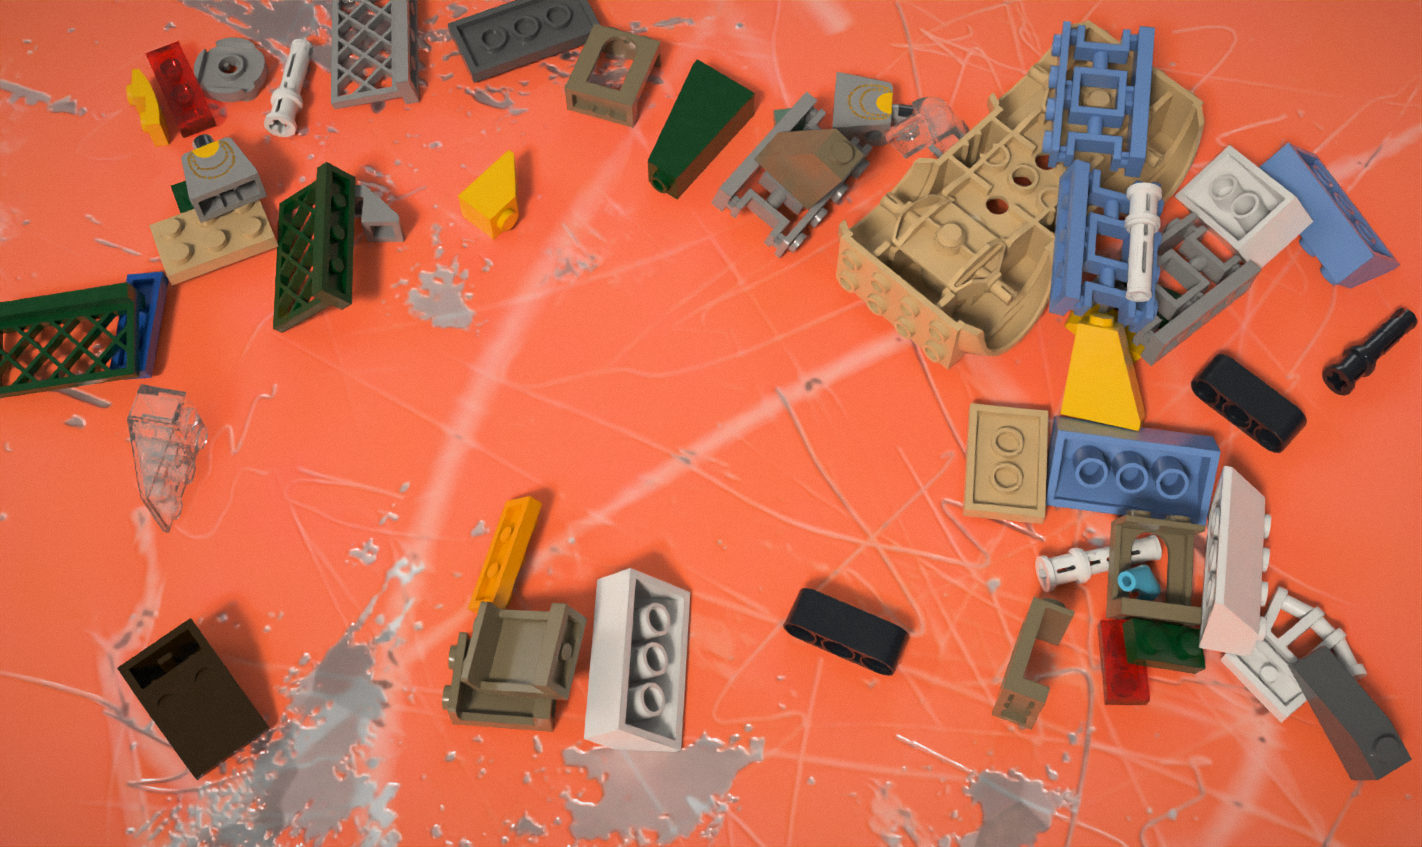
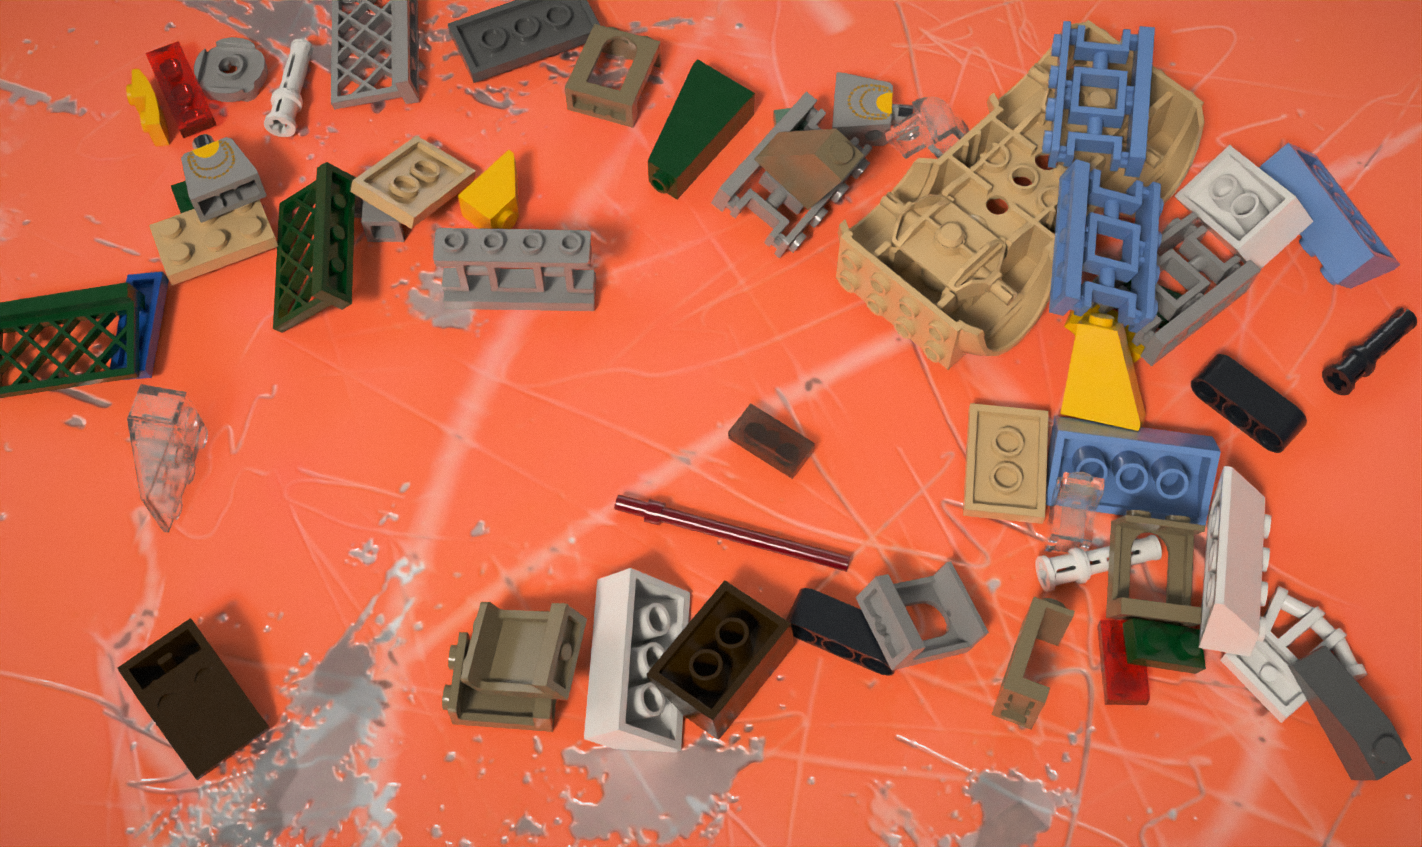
(413, 181): none -> tan plate
(485, 285): none -> light grey fence
(506, 553): light orange plate -> none
(657, 512): none -> dark red bar
(722, 659): none -> dark brown slope
(771, 441): none -> clear smoke plate
(894, 630): none -> light grey panel
(1073, 512): none -> clear brick
(1140, 580): medium azure arm -> none
(1142, 225): white pin -> none

